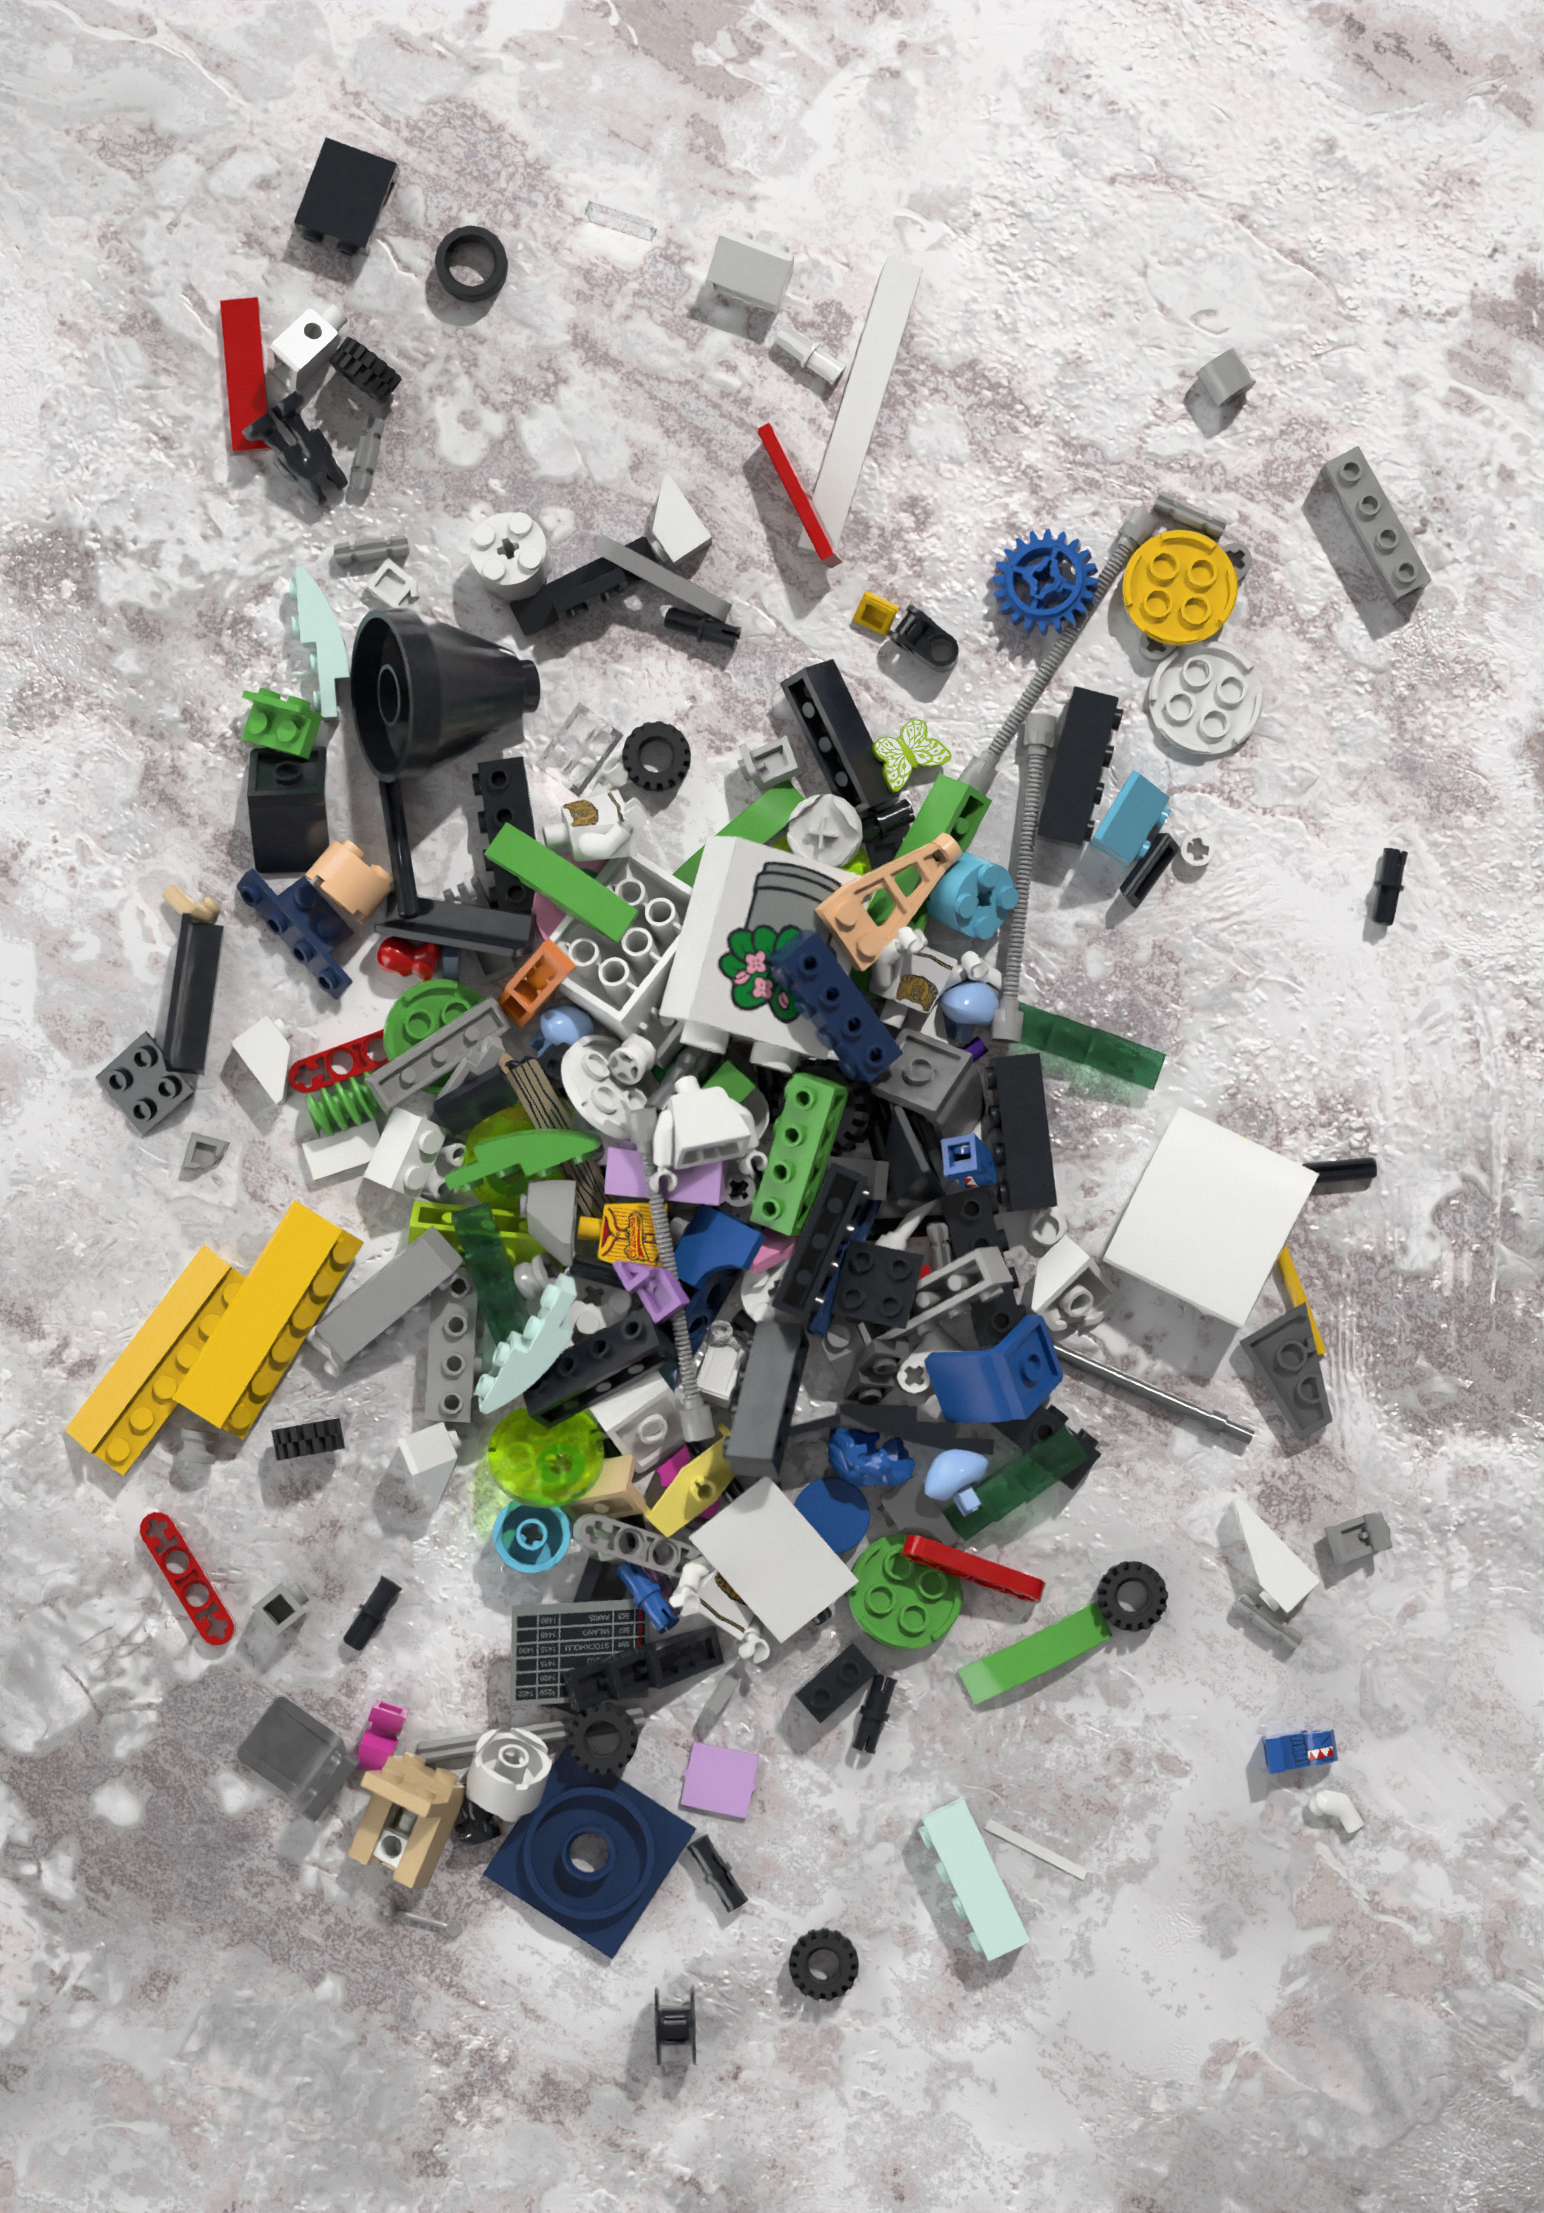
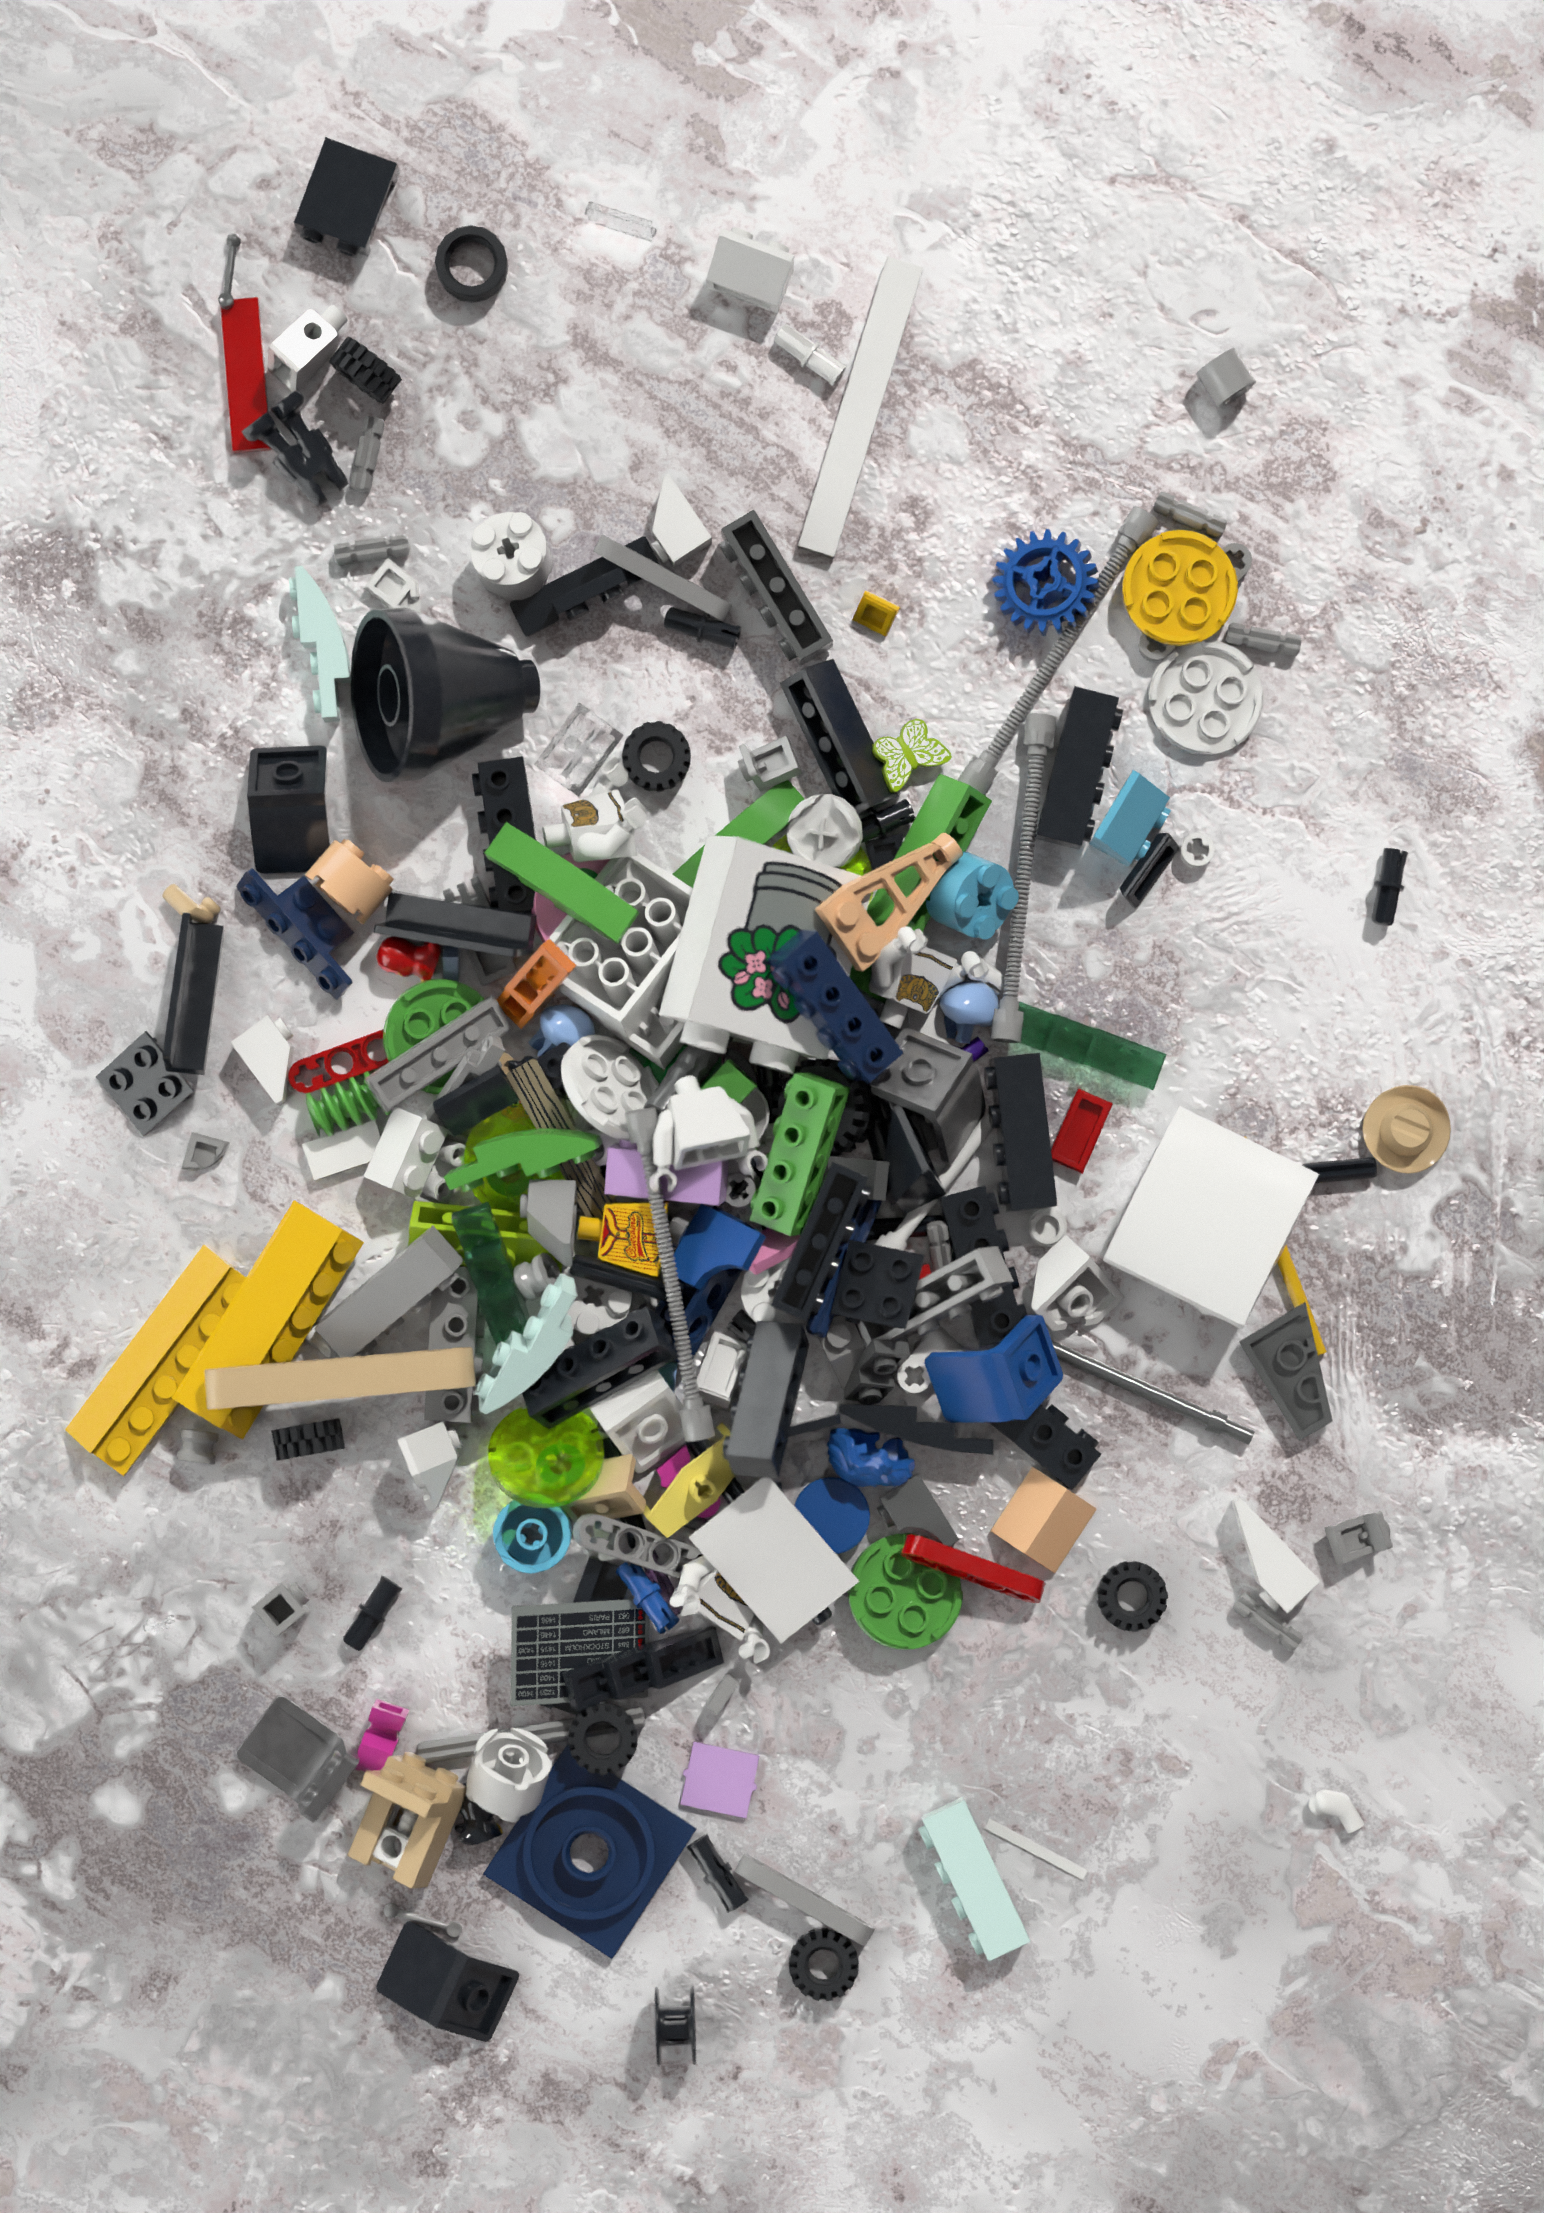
(183, 1581): red beam -> none
(225, 299): none -> dark grey hinge
(281, 724): bright green bracket -> none
(339, 1377): none -> tan beam
(399, 850): black axle -> none
(446, 1984): none -> black piece
(632, 1059): white wheel -> none
(655, 1287): medium lavender slope -> none
(720, 1334): clear piece -> none
(776, 587): none -> dark grey brick
(799, 495): red tile -> none
(804, 1899): none -> light grey beam
(835, 1682): black brick -> none
(874, 1713): black pin -> none
(923, 639): black piece -> none
(952, 1477): light blue piece -> none
(971, 1164): blue leg -> none
(1019, 1481): clear green slope -> none
(1035, 1653): bright green slope -> none
(1043, 1519): none -> light nougat slope
(1080, 1130): none -> red tile
(1263, 639): none -> light grey axle
(1299, 1749): blue leg -> none
(1375, 525): light grey piece -> none
(1407, 1129): none -> tan hat

